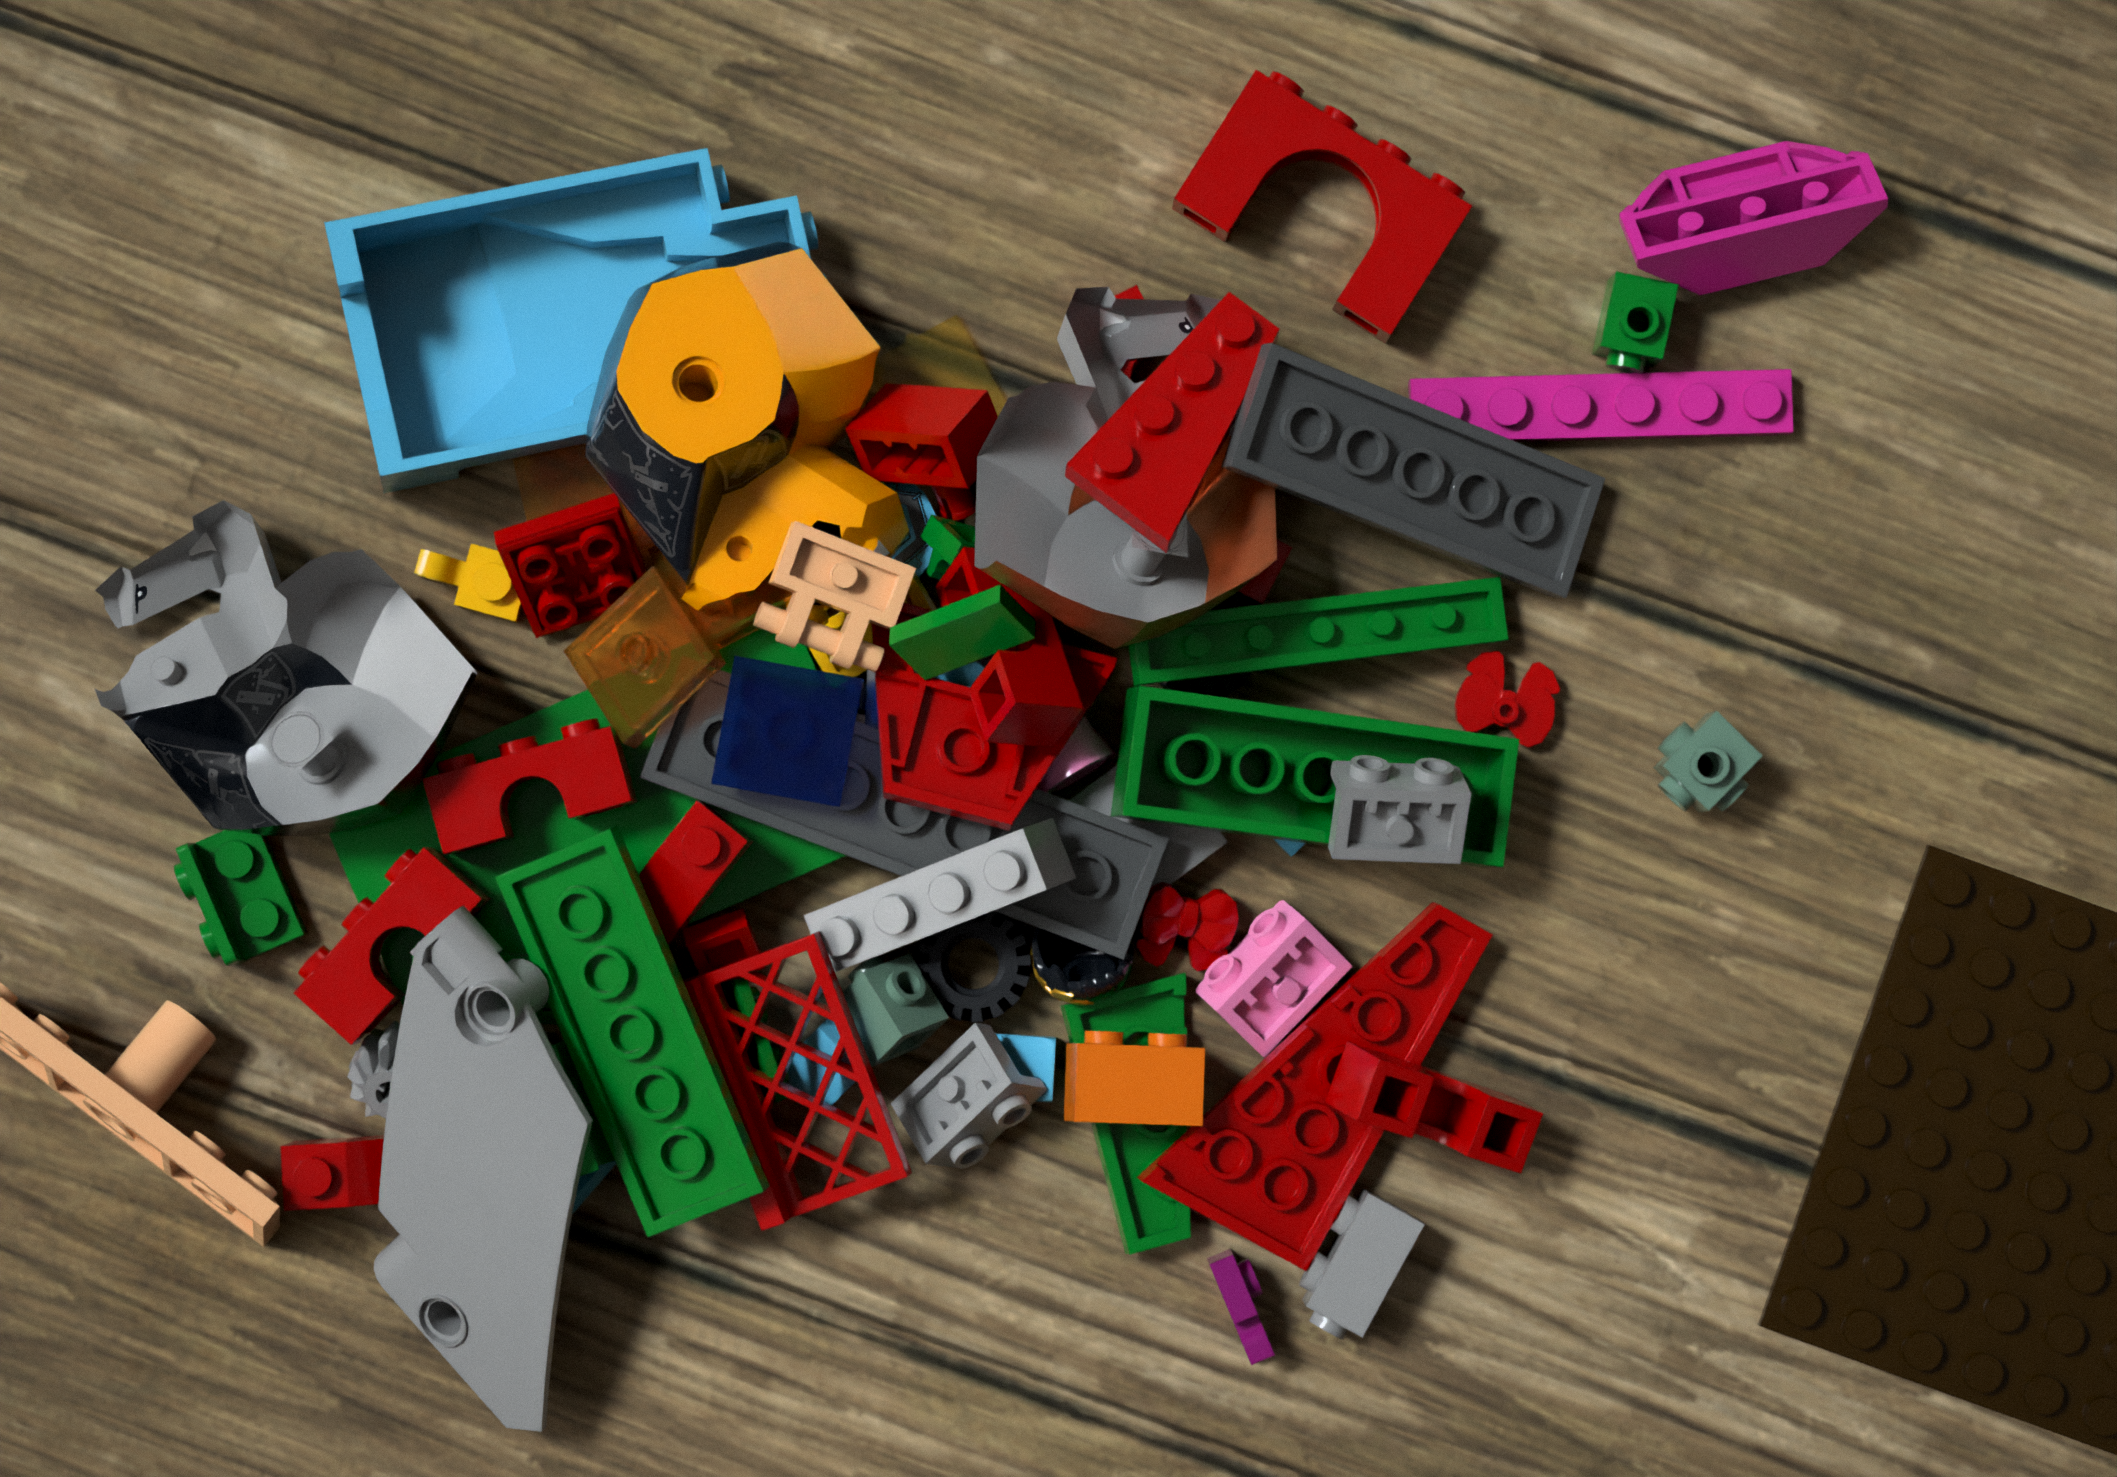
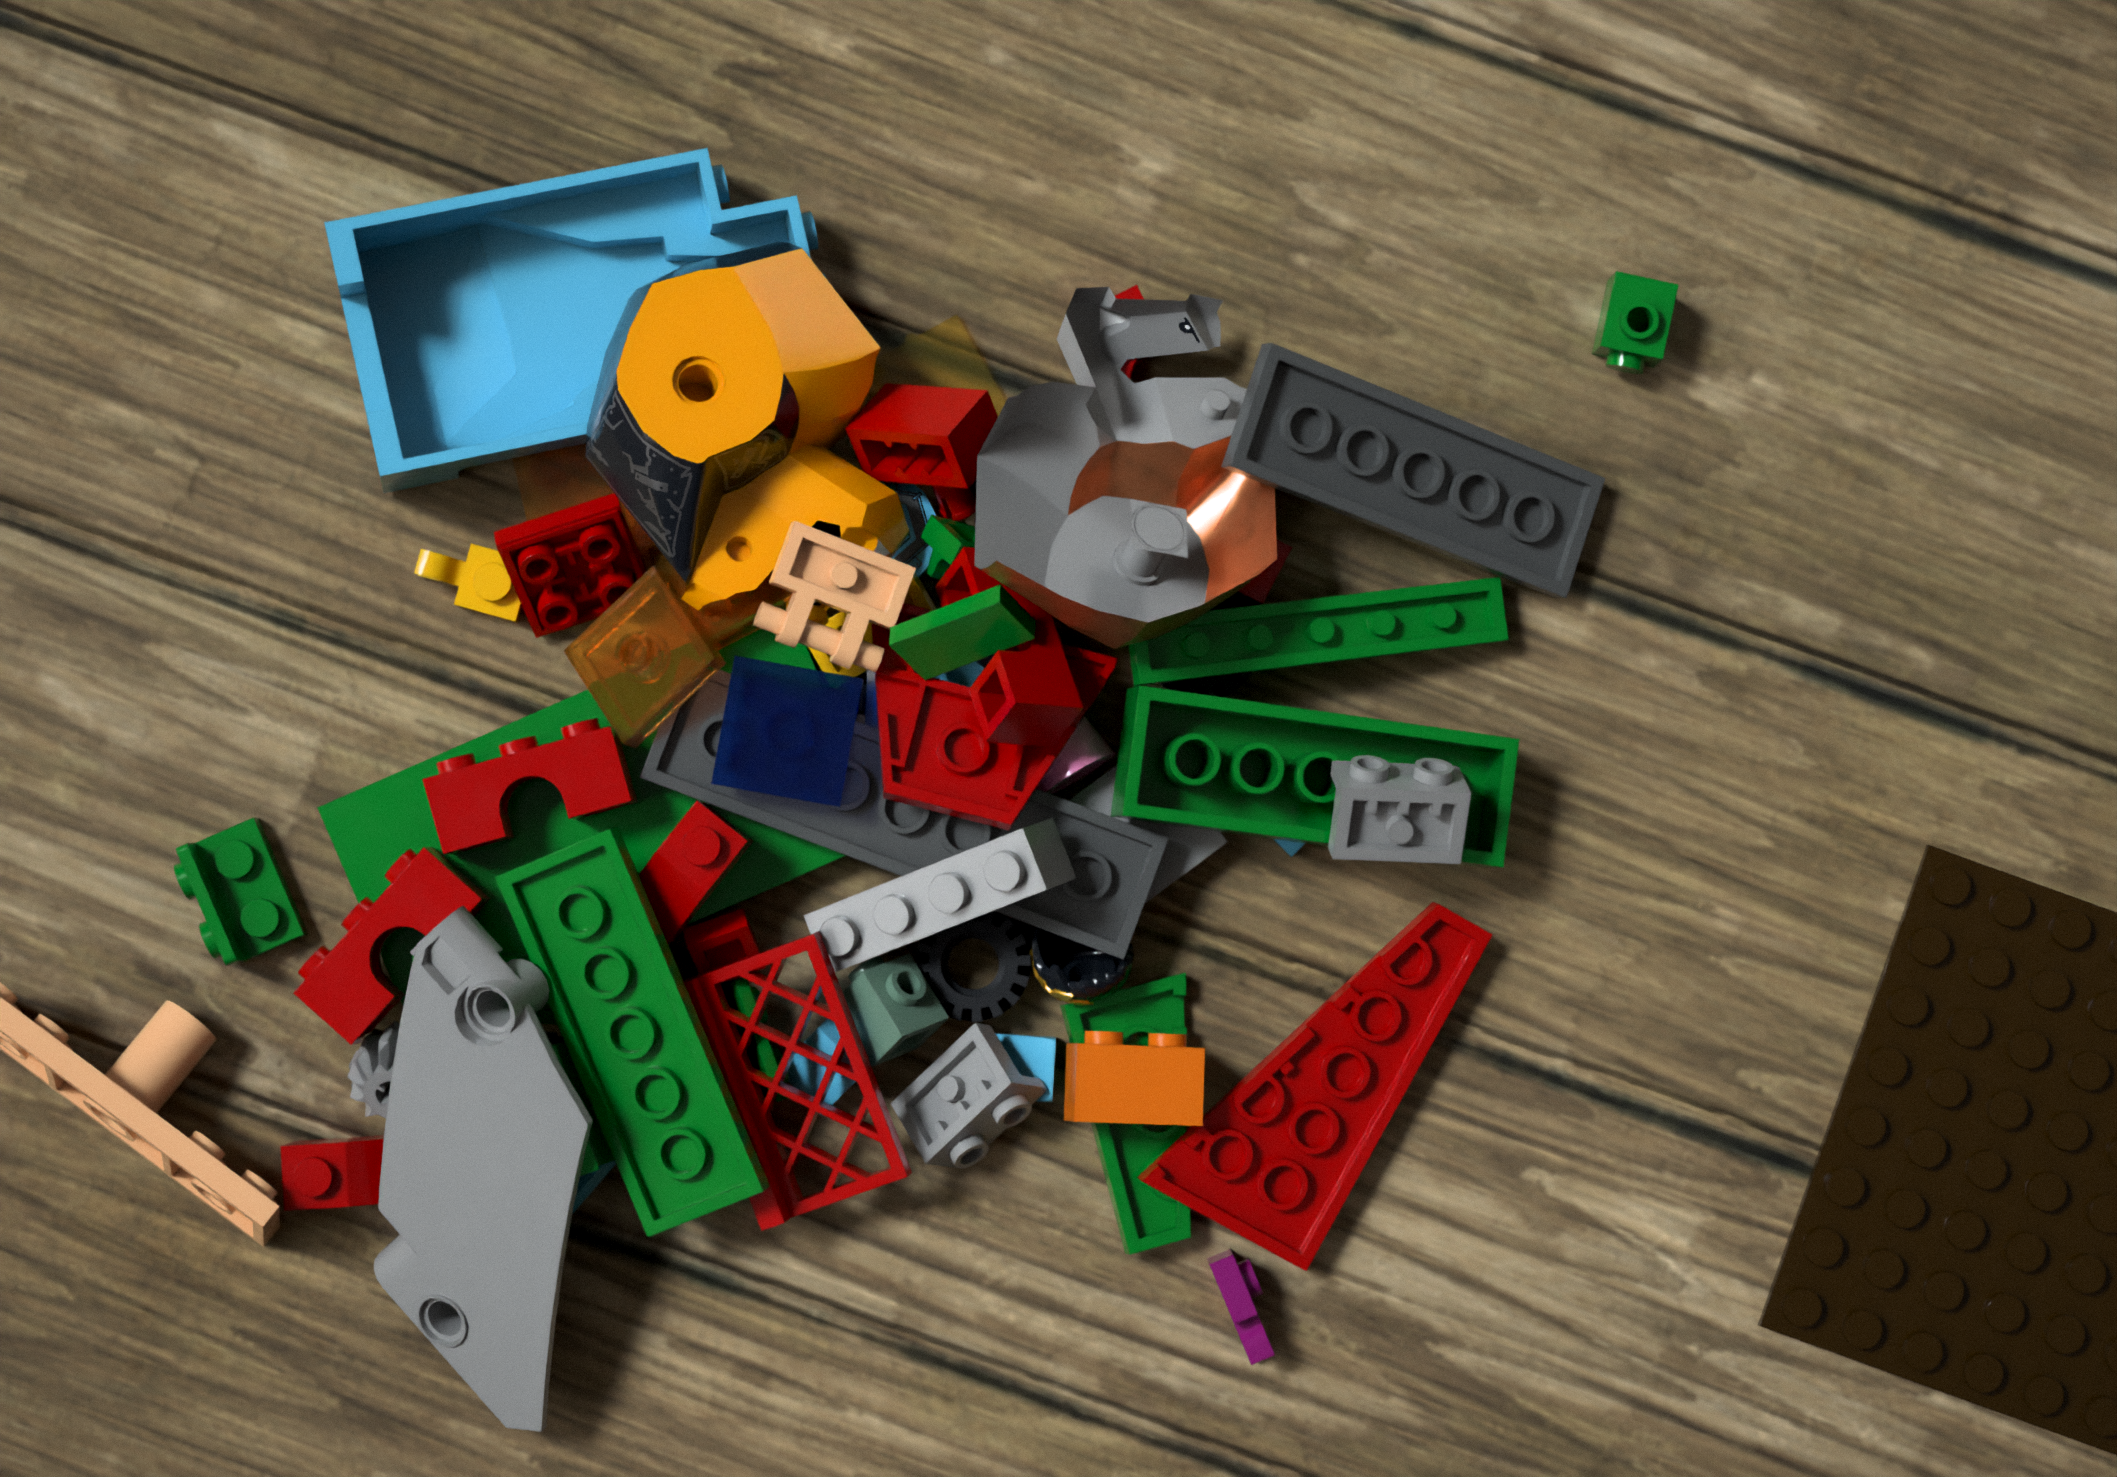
(296, 699): light grey piece -> none
(1167, 433): red wing -> none
(1206, 921): red piece -> none
(1272, 977): bright pink bracket -> none
(1278, 128): red arch -> none
(1361, 1264): light grey brick -> none
(1433, 1105): red arch -> none
(1484, 702): red piece -> none
(1617, 404): dark pink plate -> none
(1728, 760): sand green brick -> none
(1752, 215): dark pink wedge -> none

